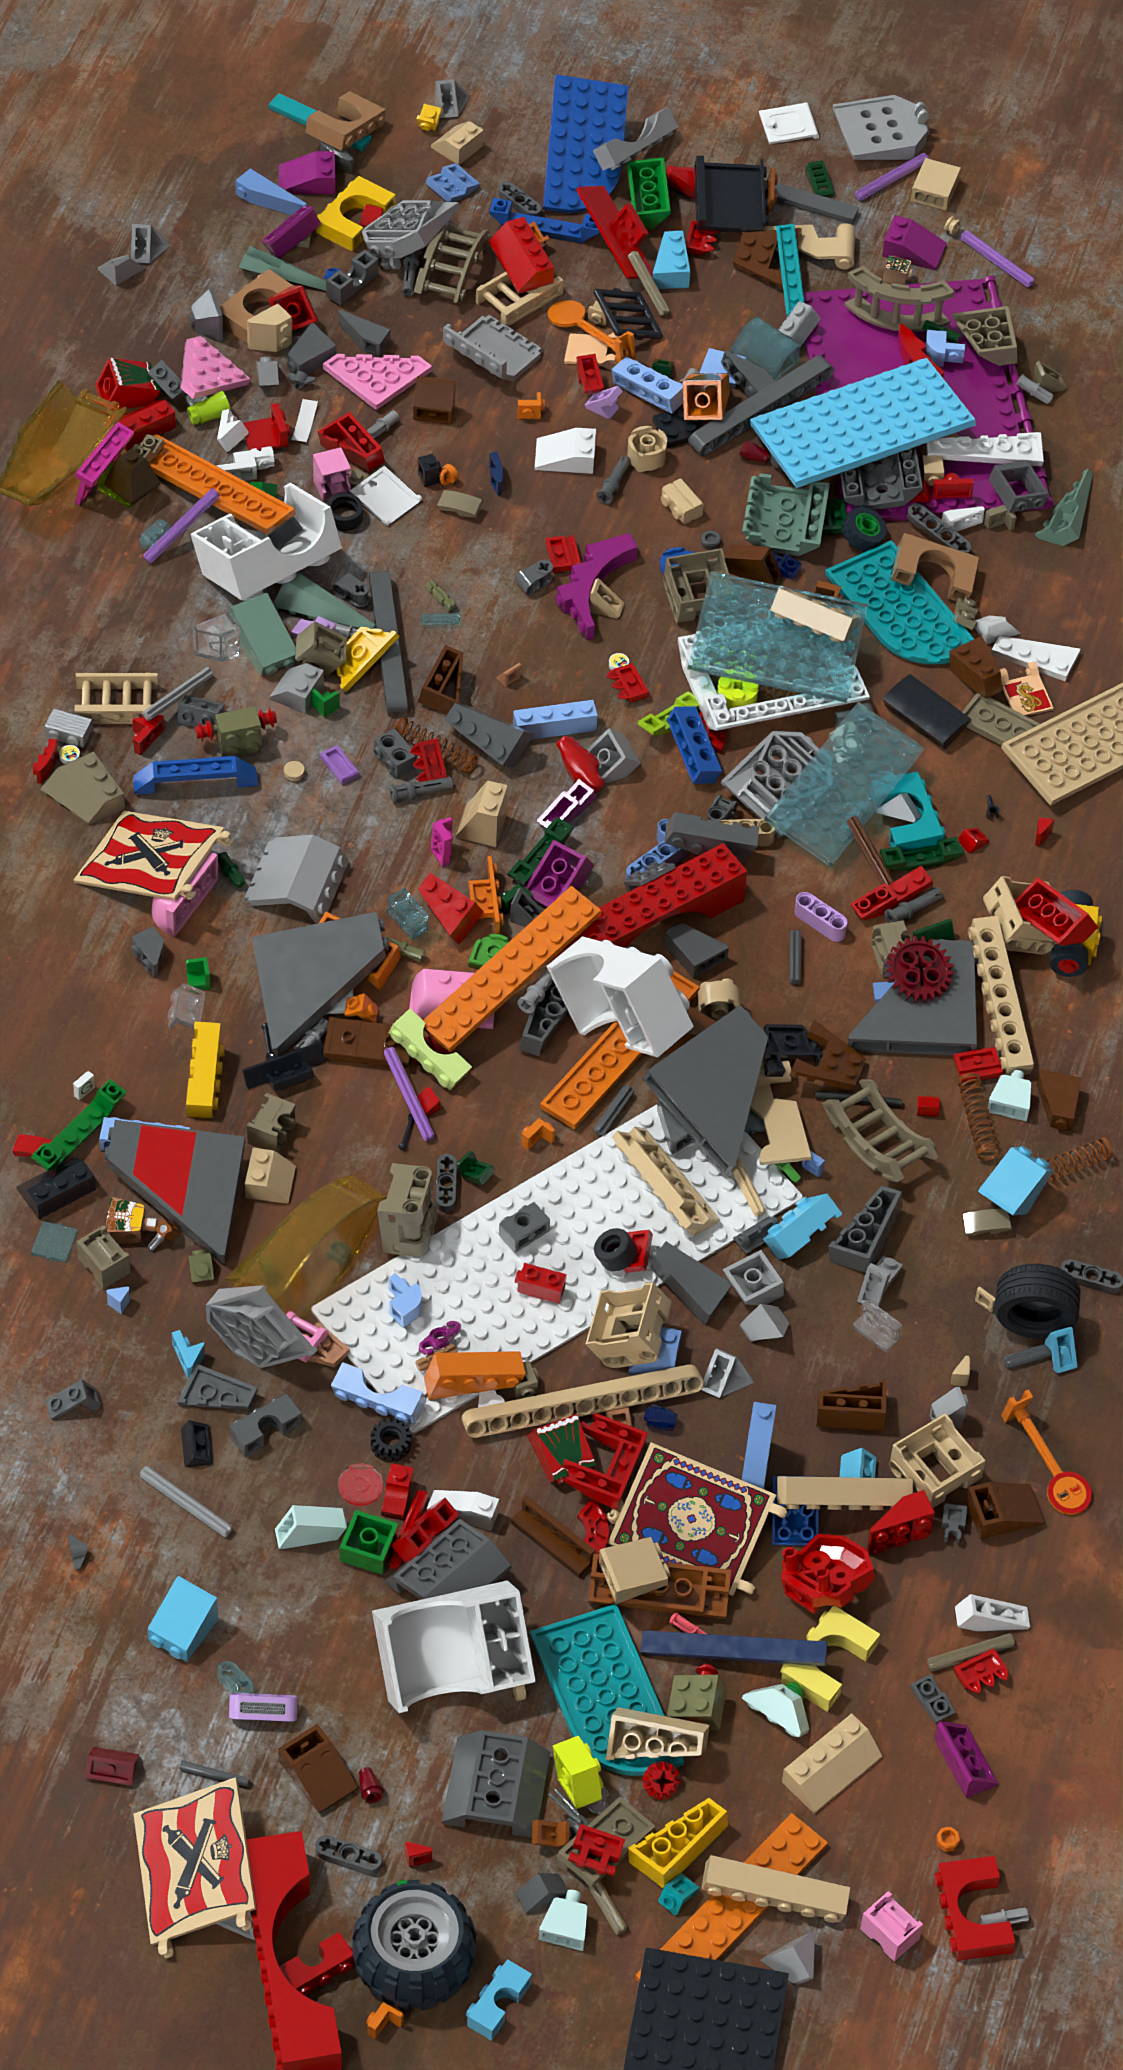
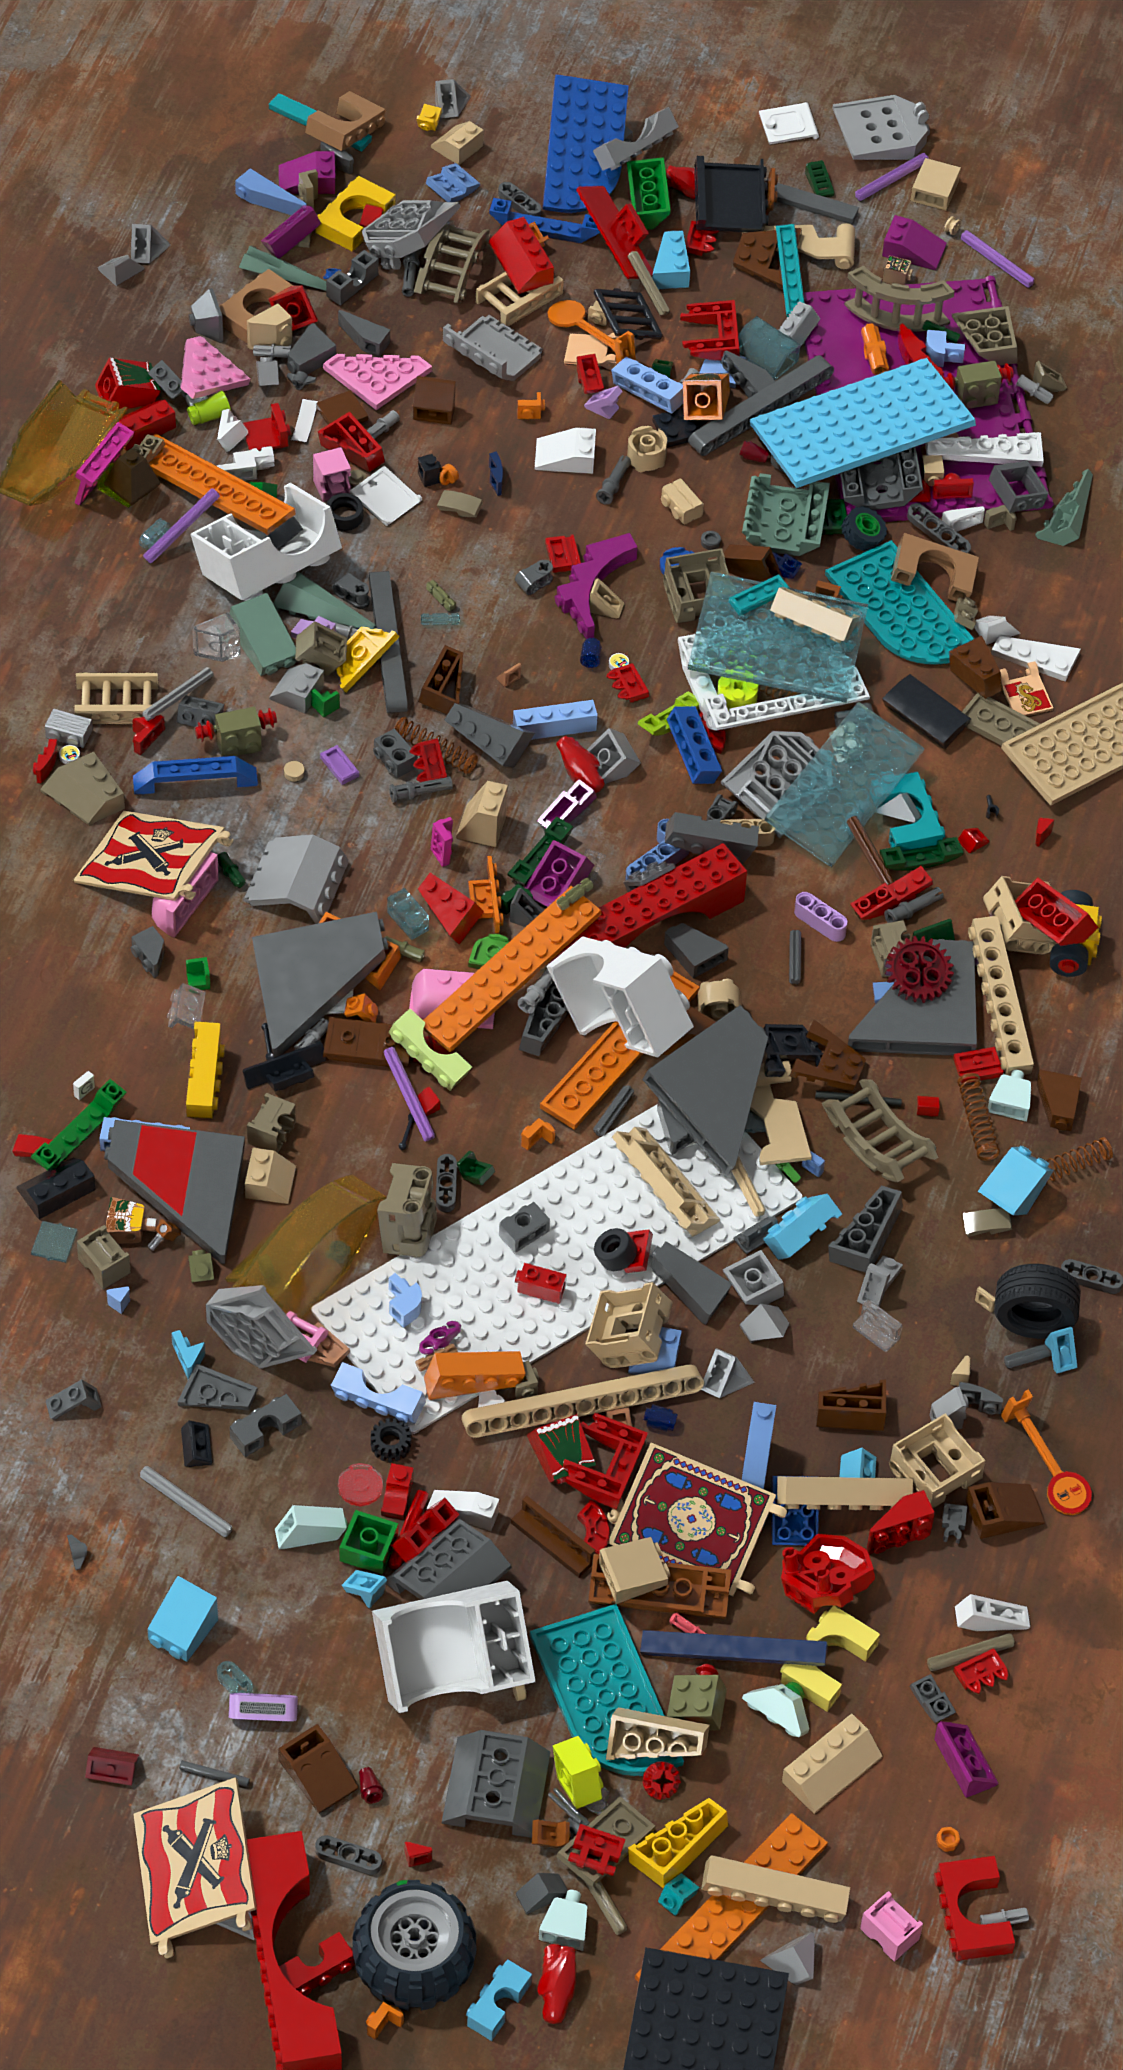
(271, 351): none -> light grey axle
(308, 187): none -> dark tan bracket
(339, 405): none -> reddish brown tile
(366, 1585): none -> medium azure slope
(557, 1981): none -> red animal
(574, 894): none -> olive axle
(590, 653): none -> clear blue brick
(718, 313): none -> red wedge
(757, 595): none -> teal tile
(874, 349): none -> orange piece
(979, 383): none -> olive brick
(987, 1400): none -> dark grey slope

